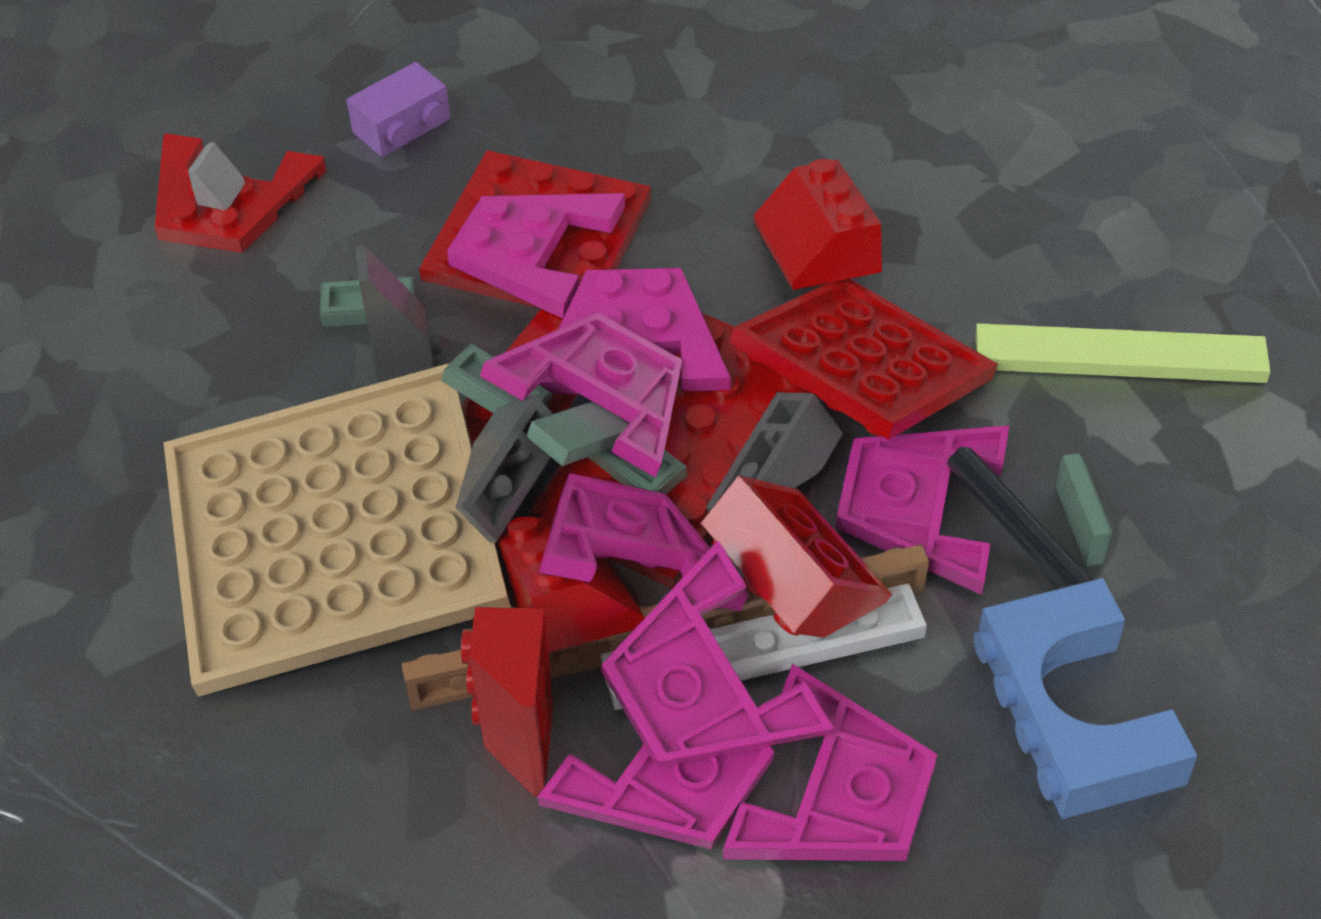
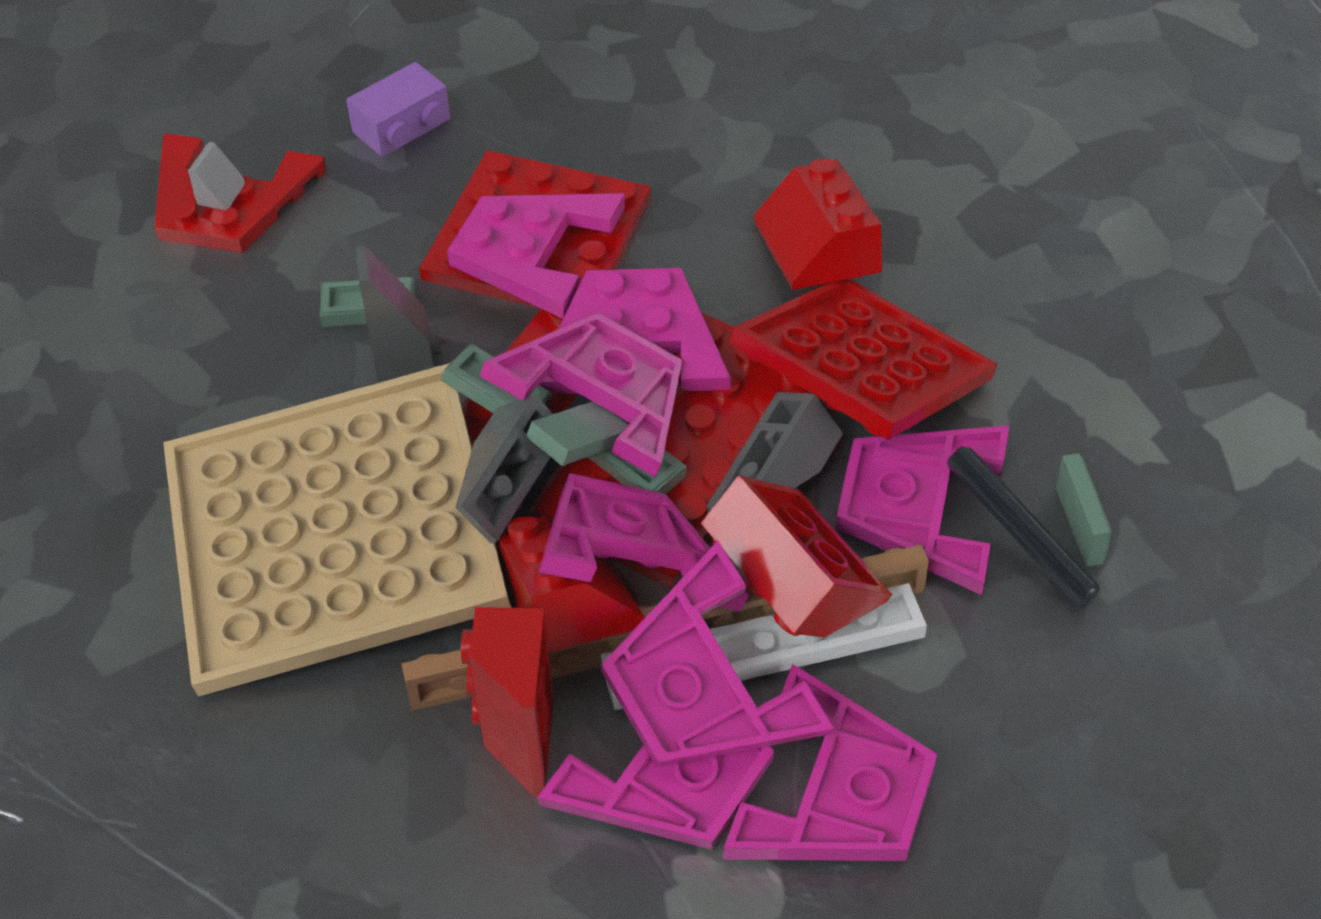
(1076, 761): medium blue arch -> none
(1124, 353): yellowish green tile -> none

